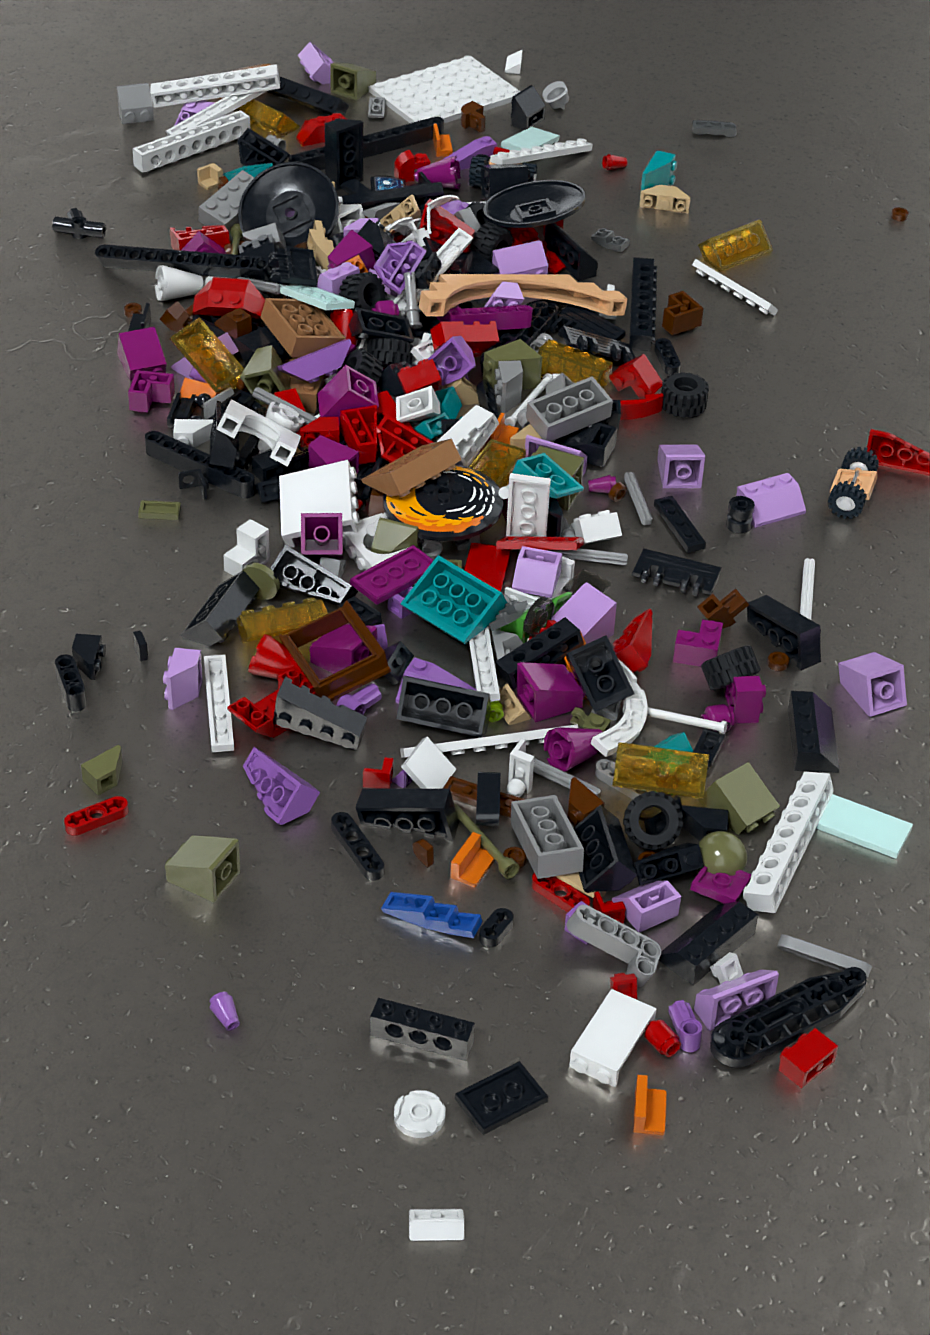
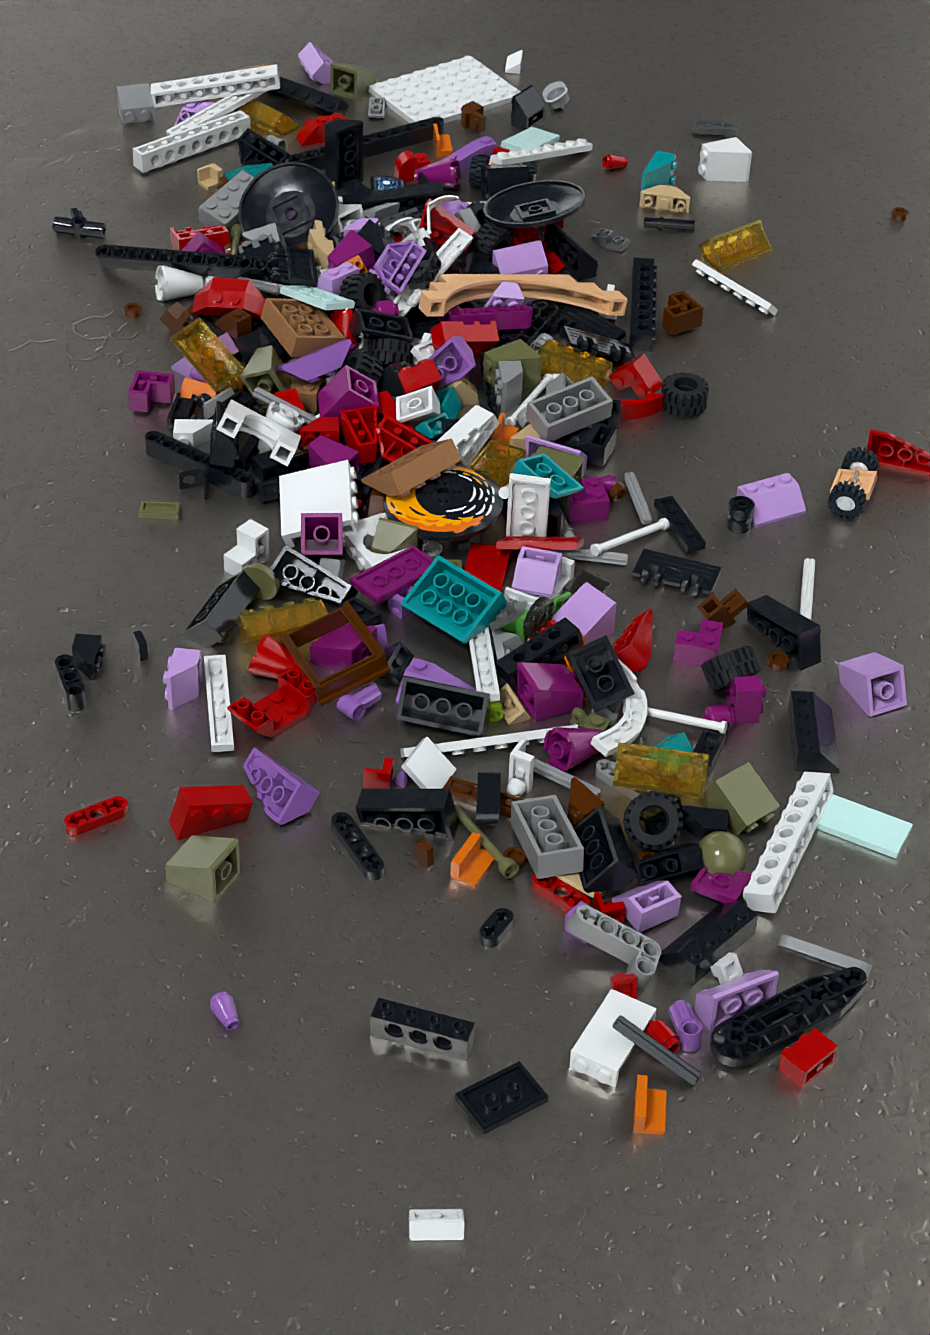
(103, 770): olive slope -> none
(140, 351): magenta slope -> none
(141, 321): black panel -> none
(208, 808): none -> red wedge
(317, 716): black wedge -> none
(407, 208): tan slope -> none
(412, 309): light grey pin -> none
(419, 1114): white tile -> none
(424, 912): blue slope -> none
(589, 504): none -> magenta brick
(598, 527): white slope -> none
(656, 1050): none -> black axle
(662, 524): none -> white bar
(664, 223): none -> black pin
(669, 364): black beam -> none
(681, 466): lavender slope -> none
(725, 161): none -> white slope

